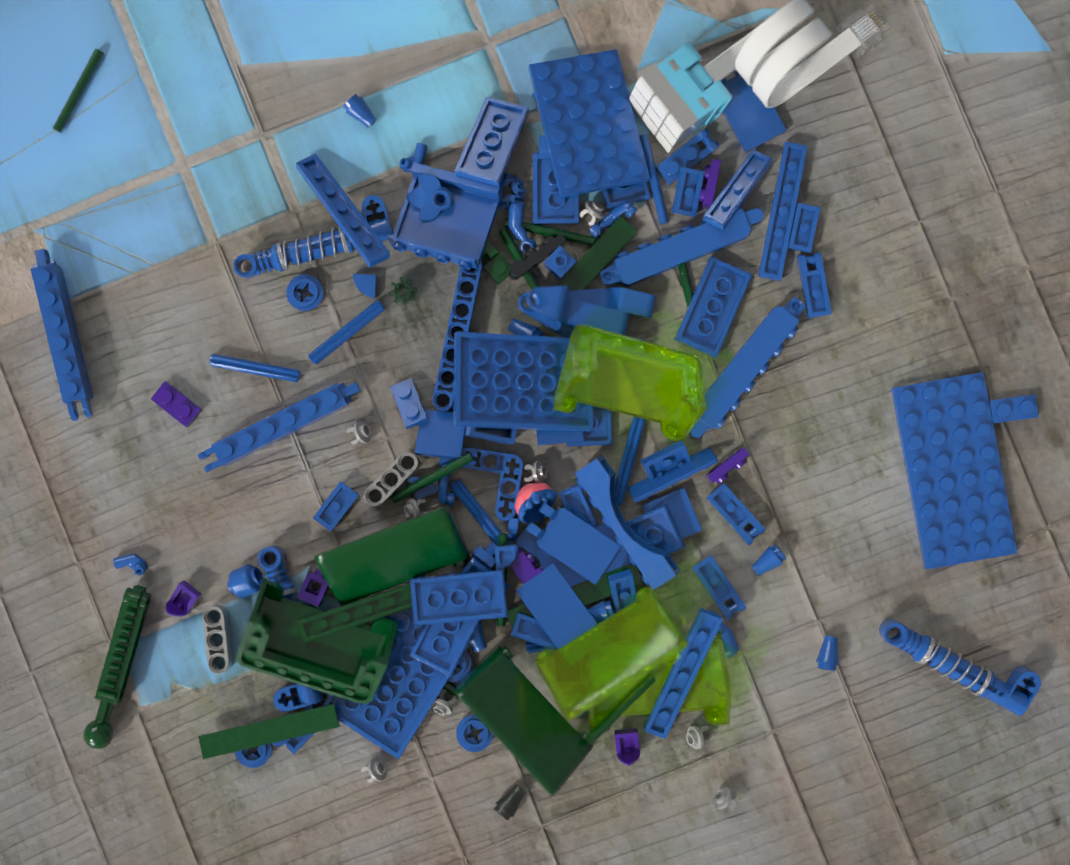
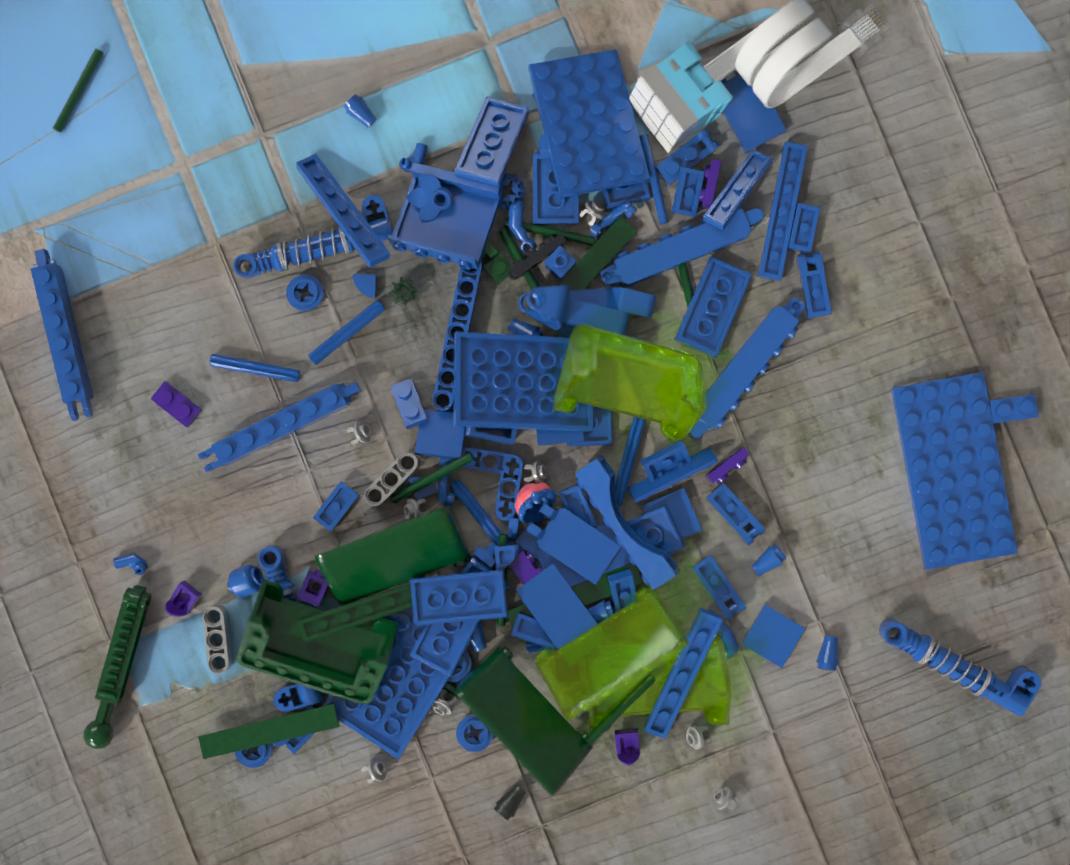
(773, 636): none -> blue tile

